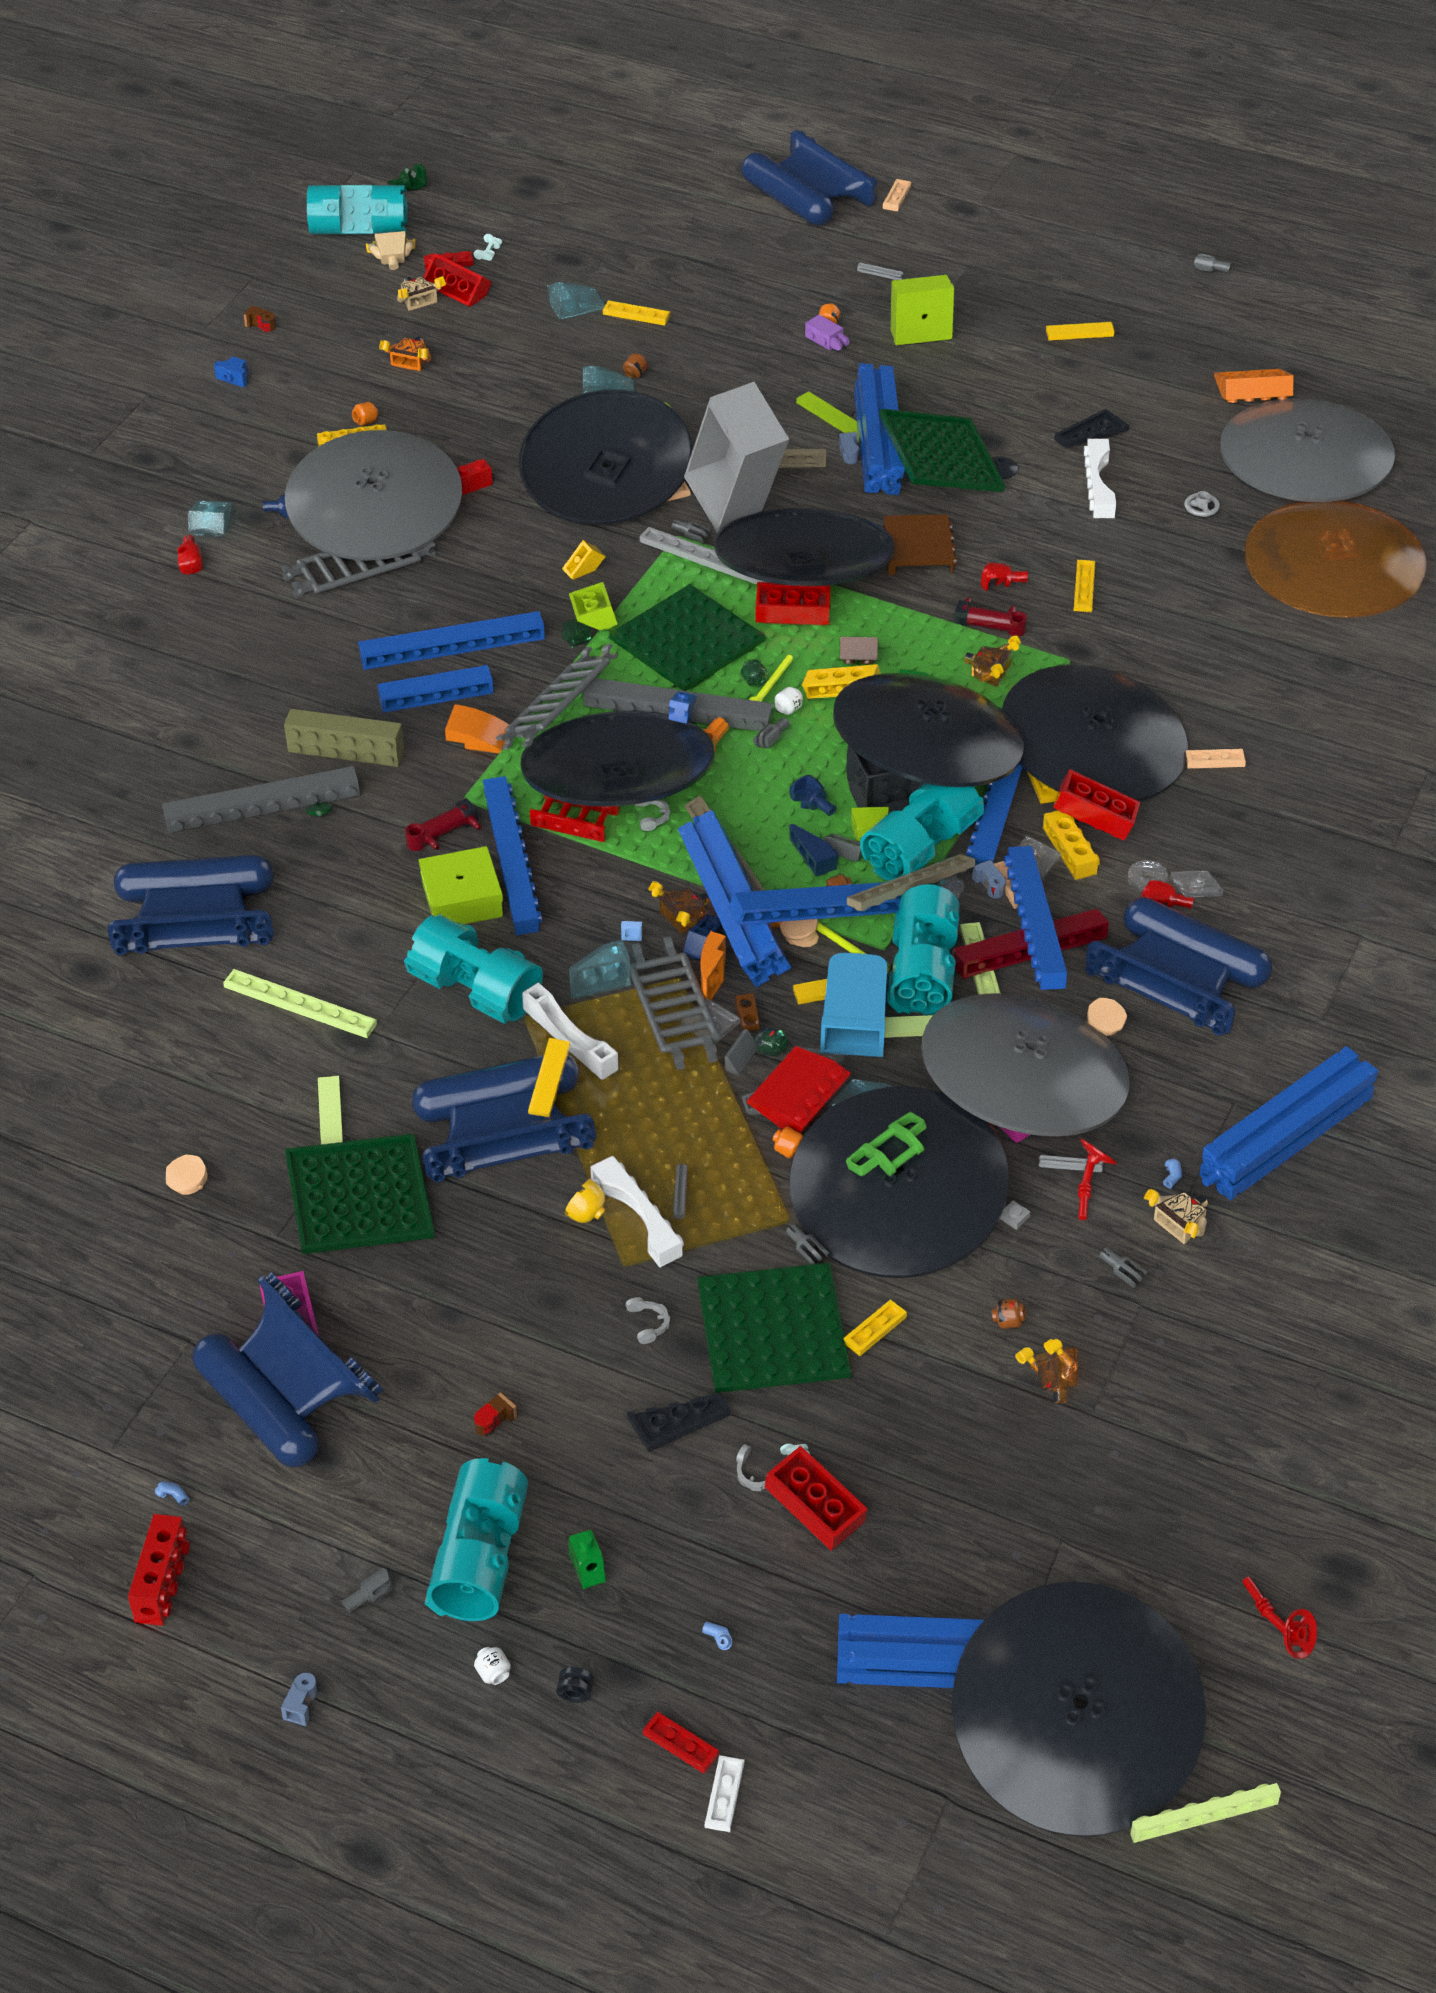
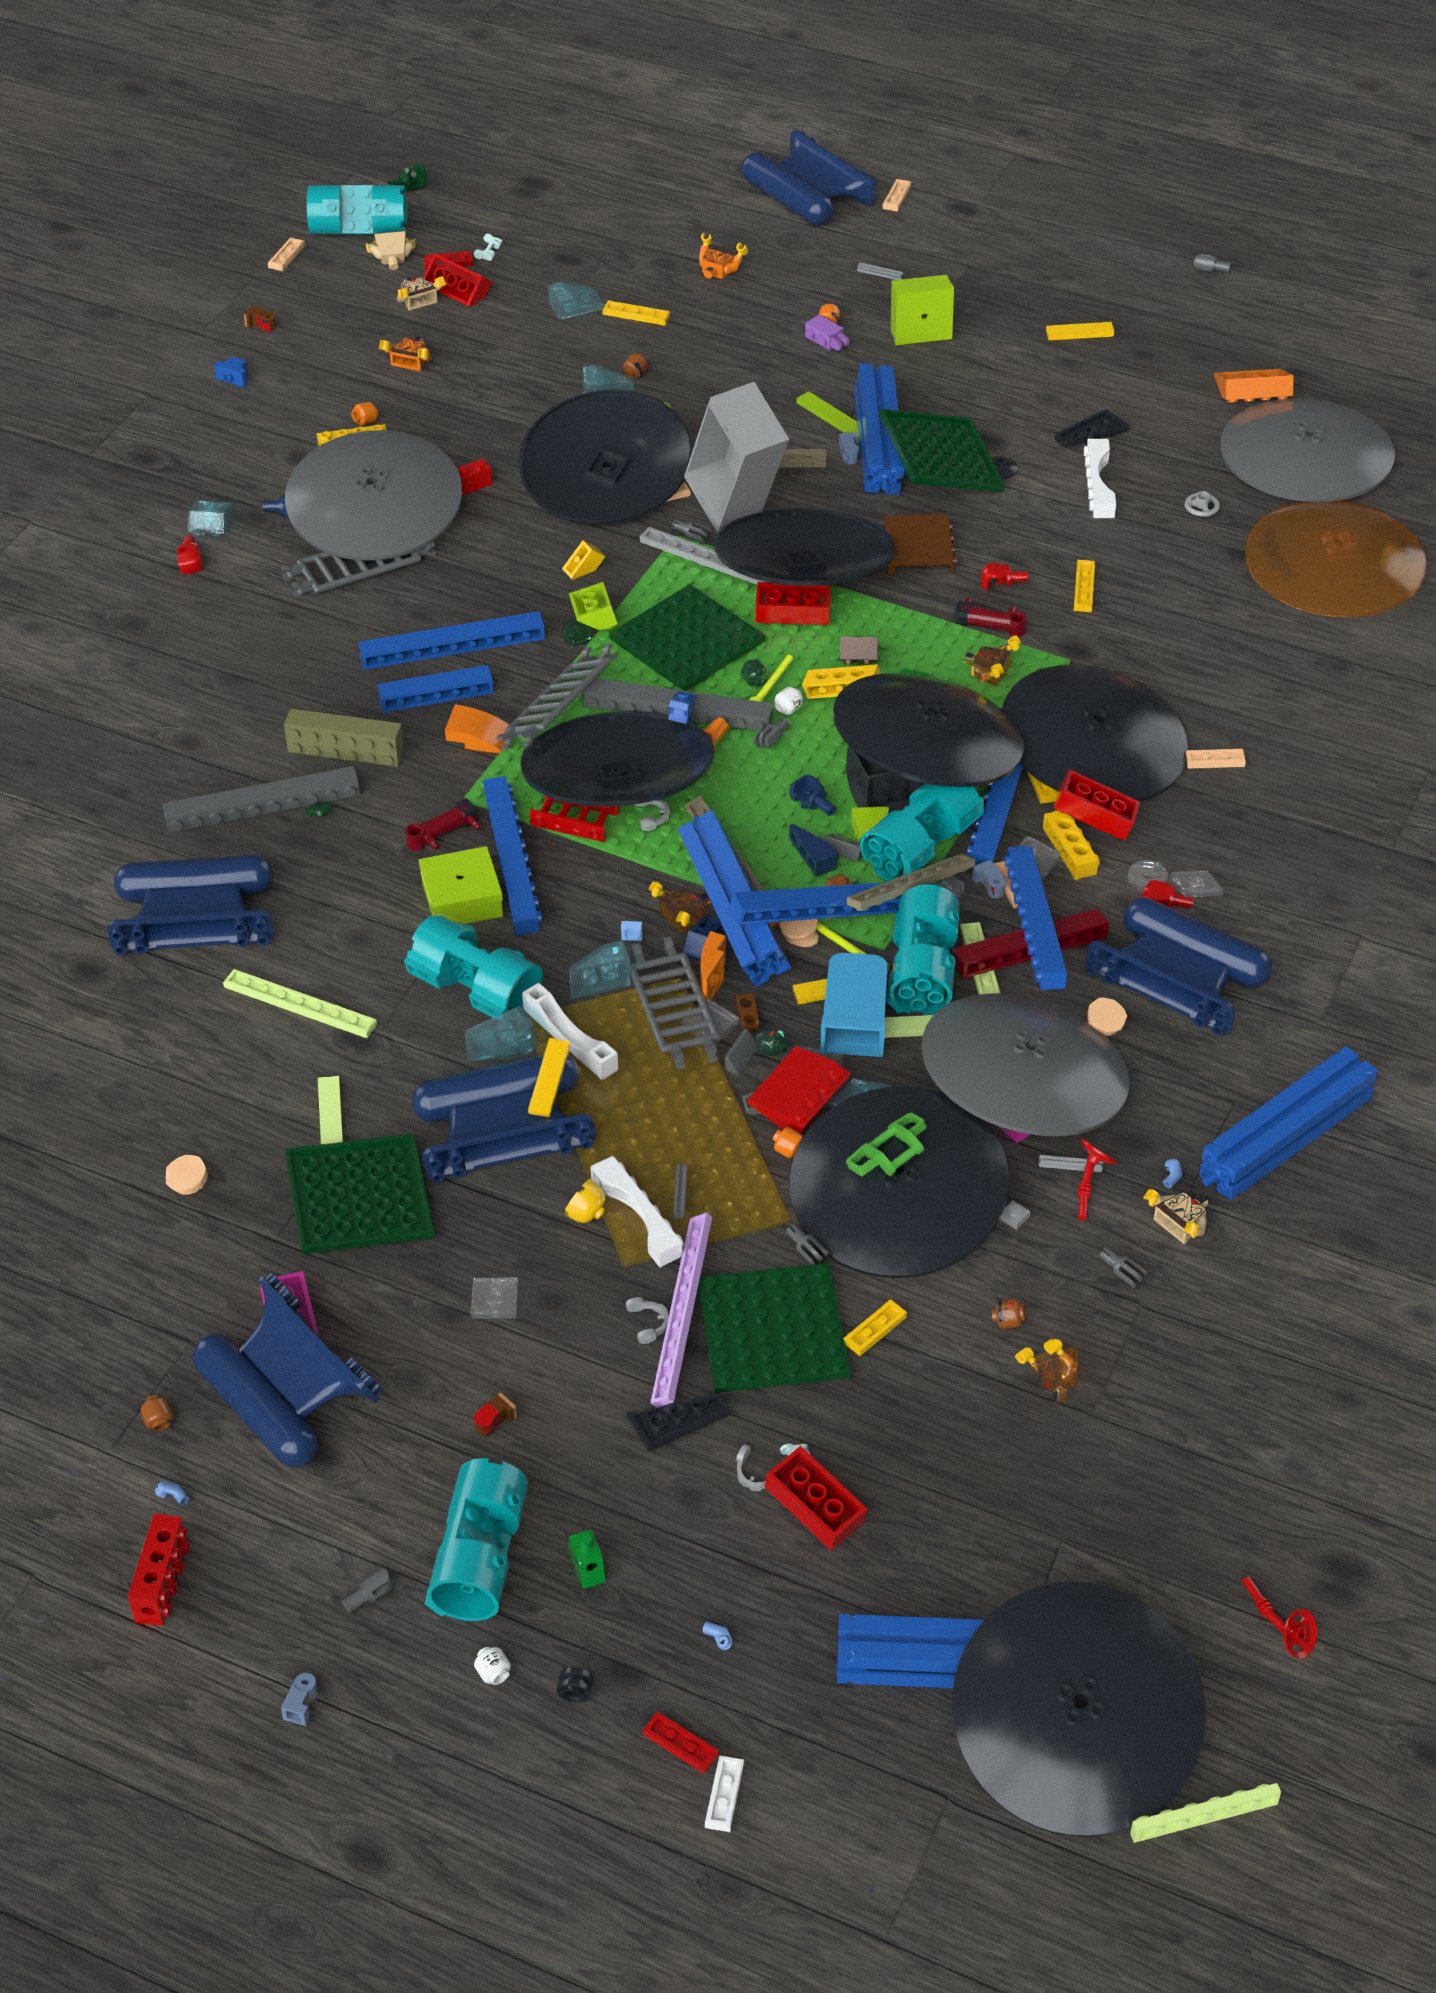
(157, 1413): none -> dark orange head
(286, 254): none -> light nougat tile
(494, 1298): none -> clear tile
(501, 1037): none -> clear light blue slope
(681, 1311): none -> lavender plate
(718, 261): none -> orange torso

